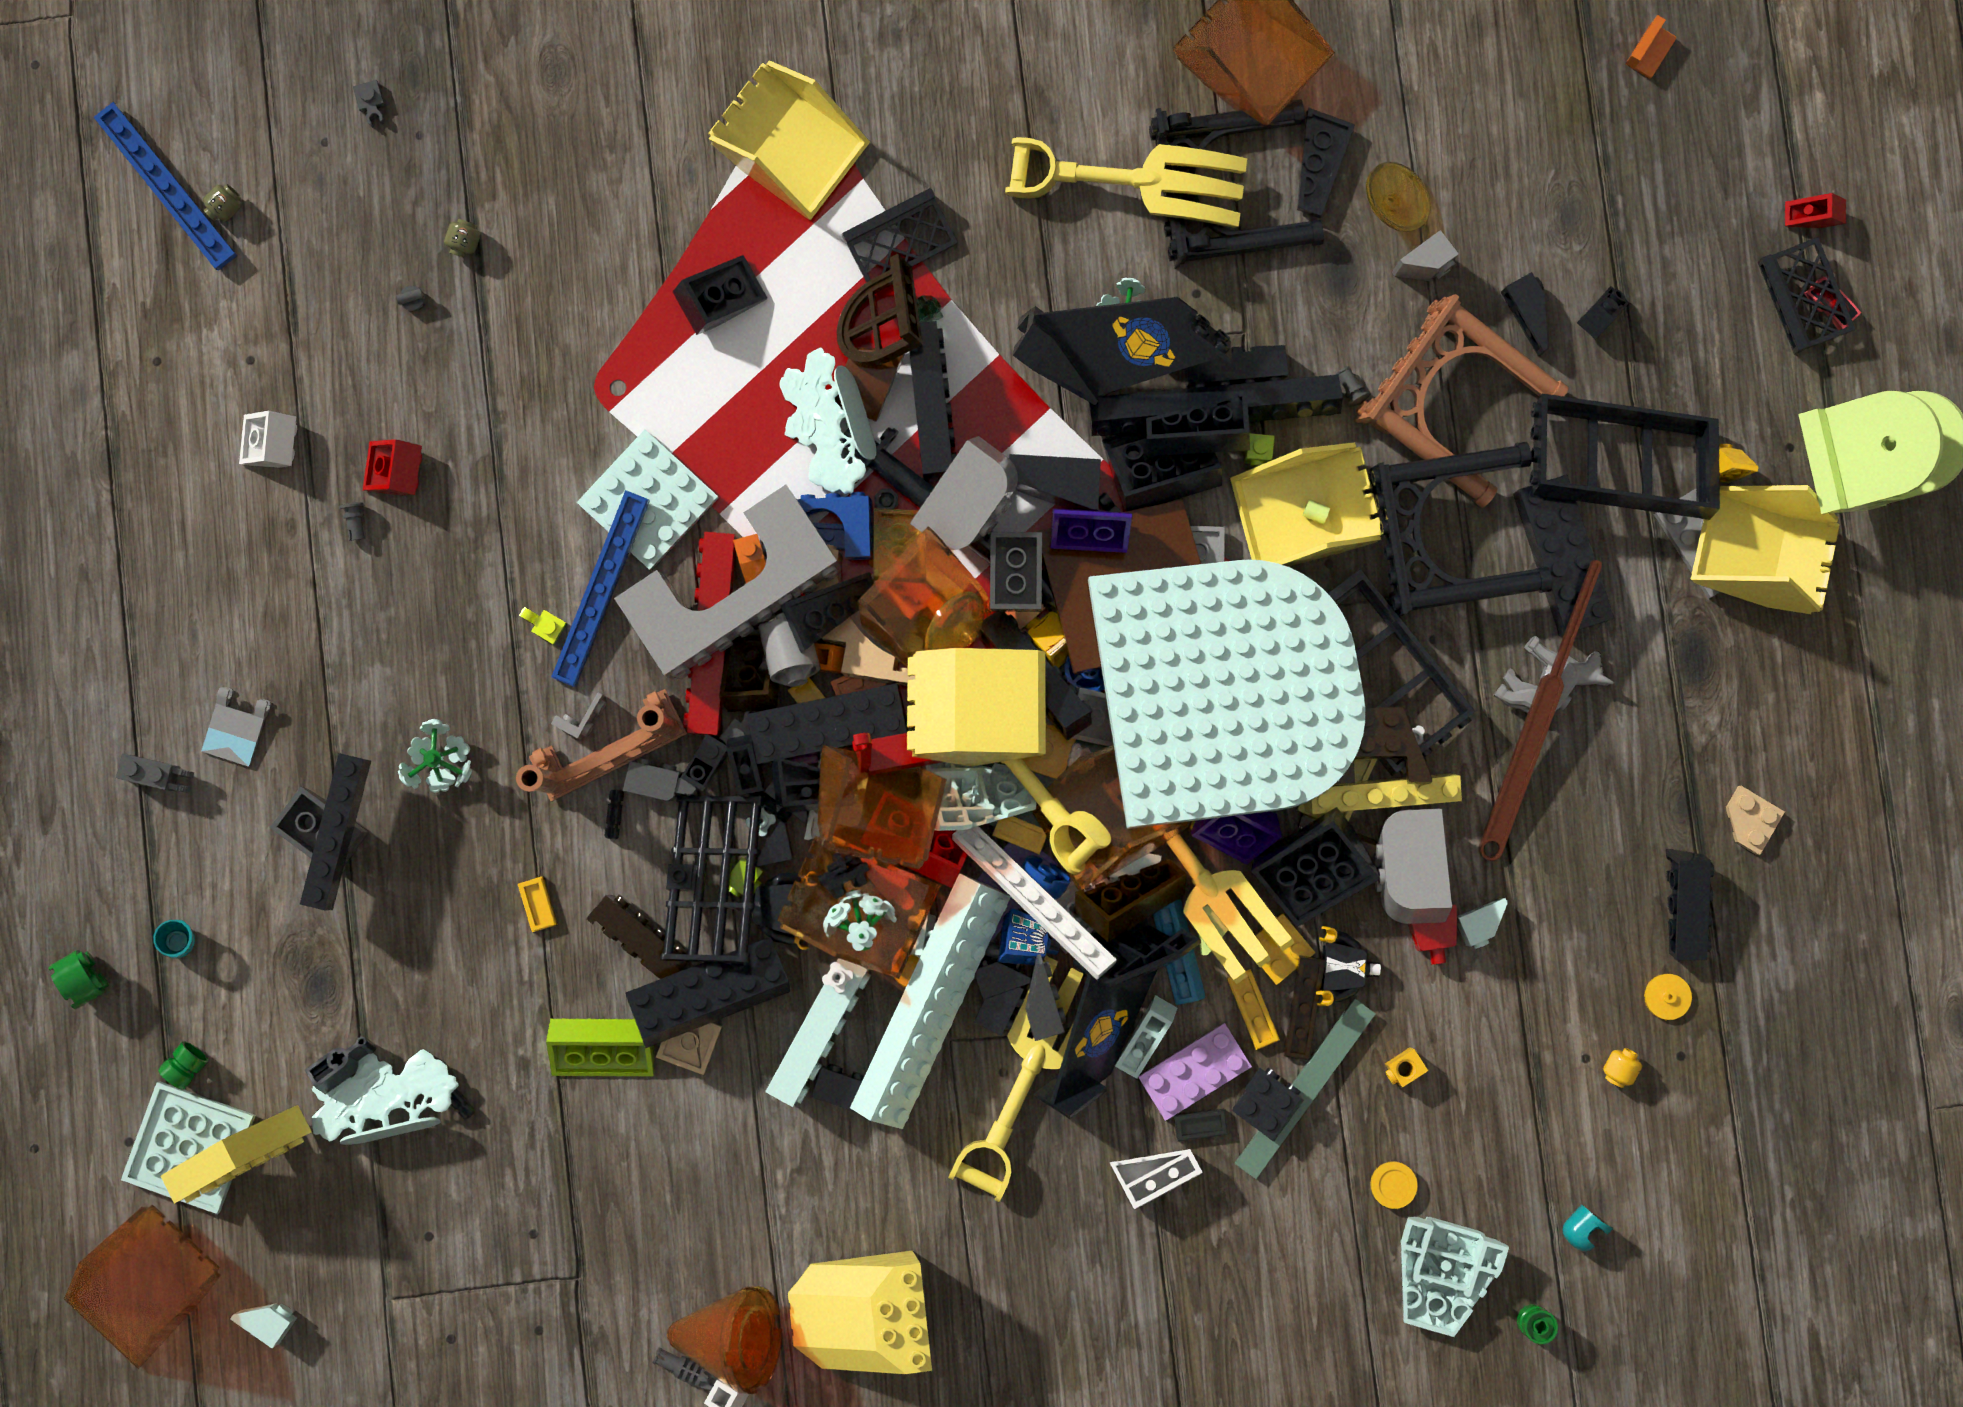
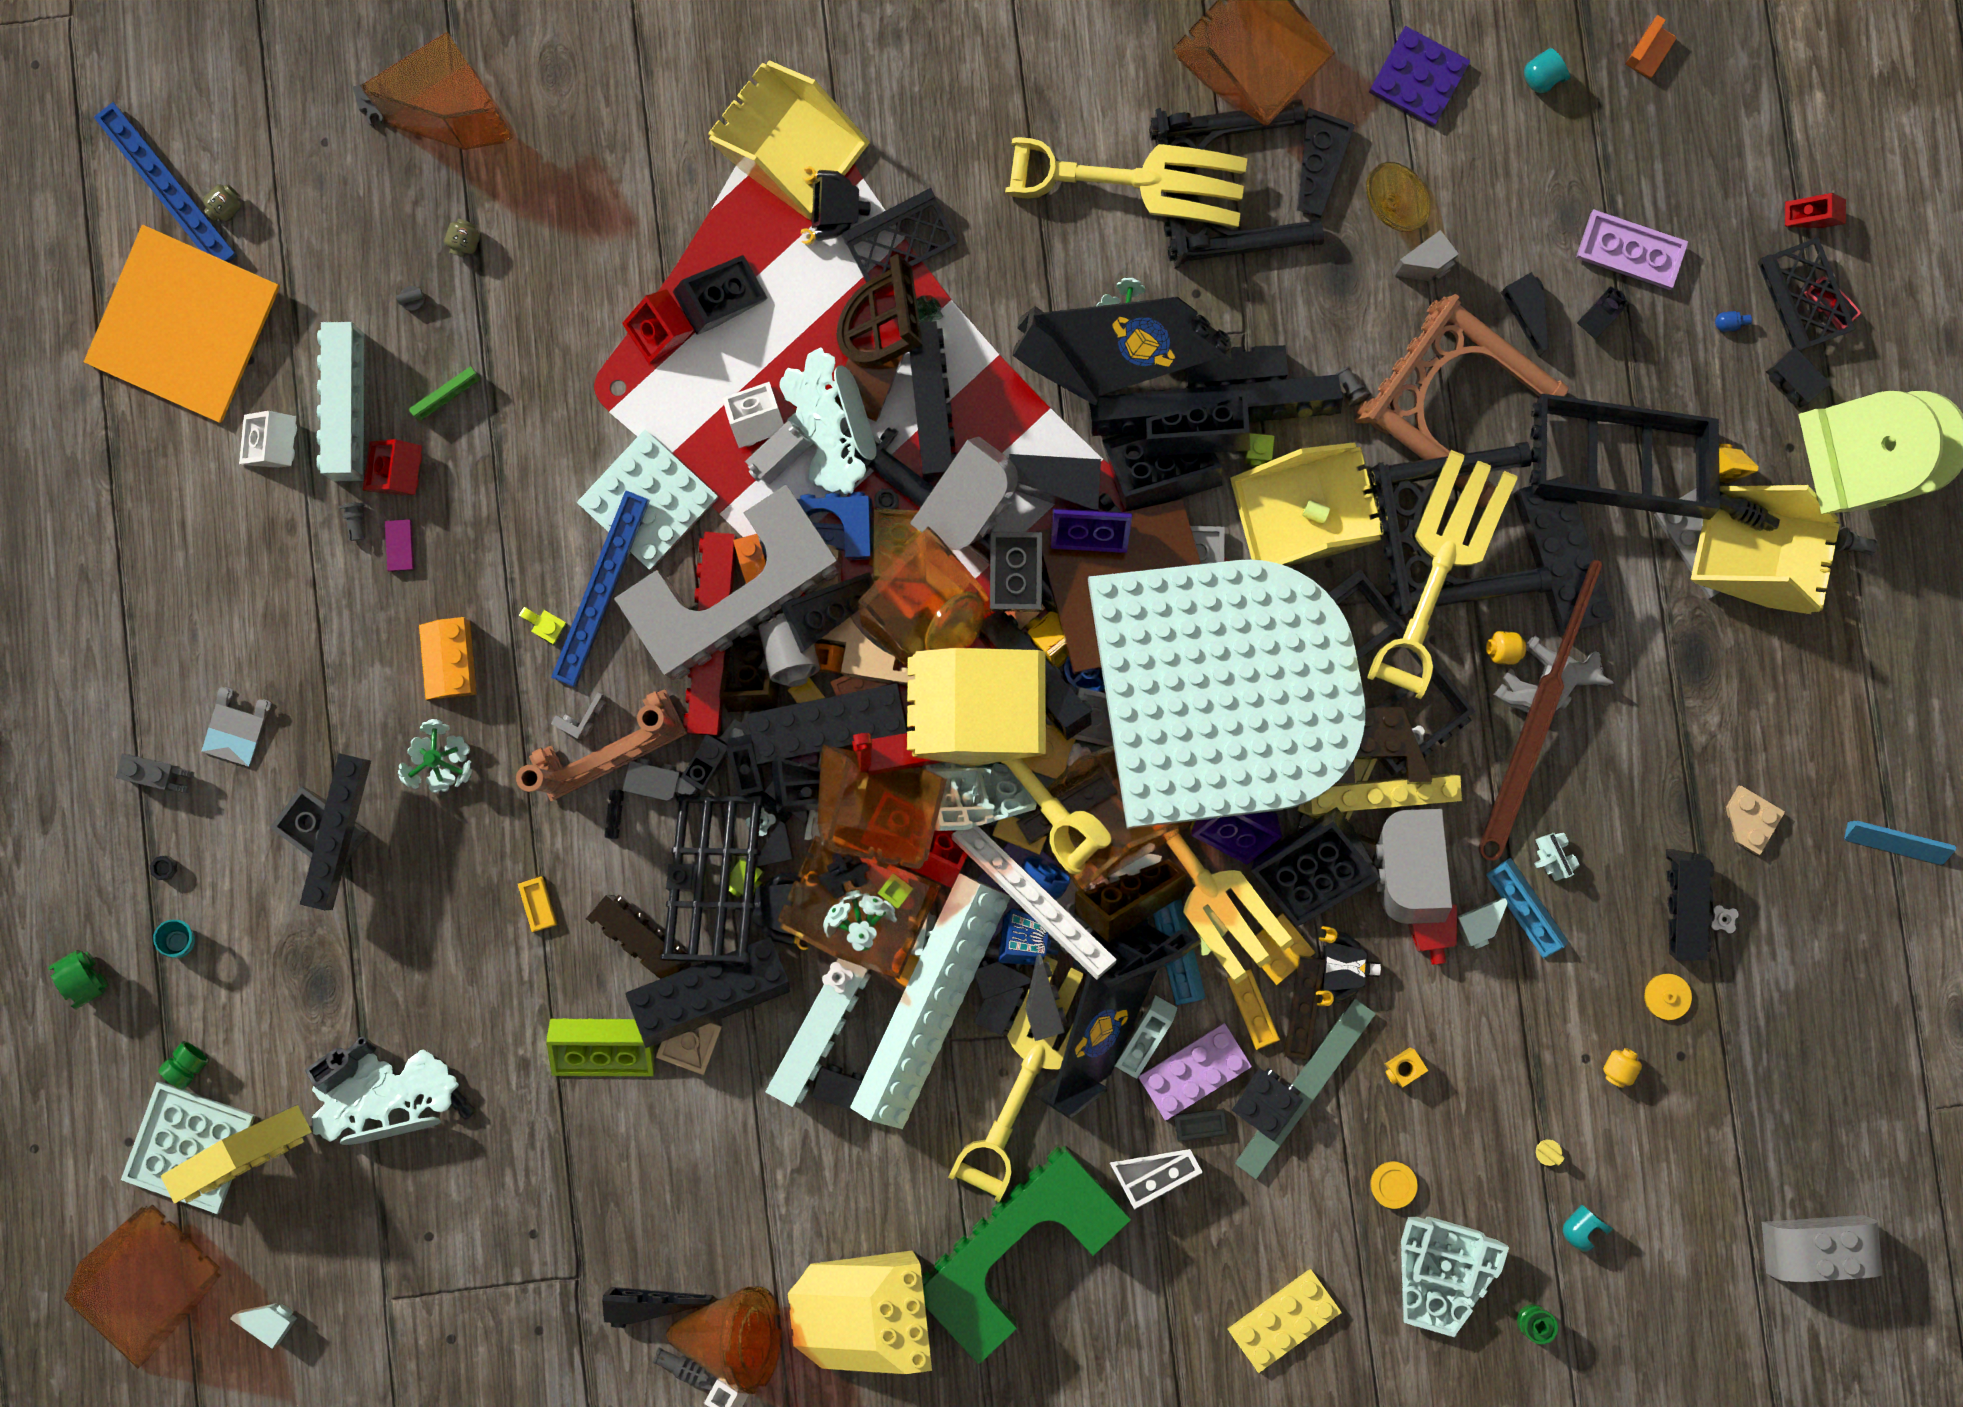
(163, 867): none -> black tile
(181, 323): none -> light orange tile
(341, 401): none -> light aqua brick
(399, 545): none -> magenta tile
(438, 98): none -> clear orange windscreen
(444, 394): none -> bright green tile
(447, 658): none -> light orange slope
(632, 1306): none -> black wedge
(657, 325): none -> red slope
(753, 414): none -> white slope
(778, 453): none -> light grey brick
(834, 204): none -> black torso
(895, 890): none -> lime plate
(1055, 1192): none -> green arch
(1080, 798): none -> dark brown tile
(1284, 1320): none -> light yellow plate
(1419, 76): none -> dark purple plate
(1447, 552): none -> light yellow piece
(1506, 647): none -> yellow head
(1527, 908): none -> dark azure slope
(1545, 71): none -> teal helmet
(1549, 1153): none -> light yellow plate
(1553, 857): none -> light aqua hips
(1632, 249): none -> lavender plate
(1728, 925): none -> white plate
(1731, 321): none -> blue cylinder
(1748, 513): none -> black hinge
(1797, 377): none -> black brick
(1822, 1248): none -> light grey brick
(1851, 541): none -> dark grey pin
(1898, 842): none -> dark azure slope

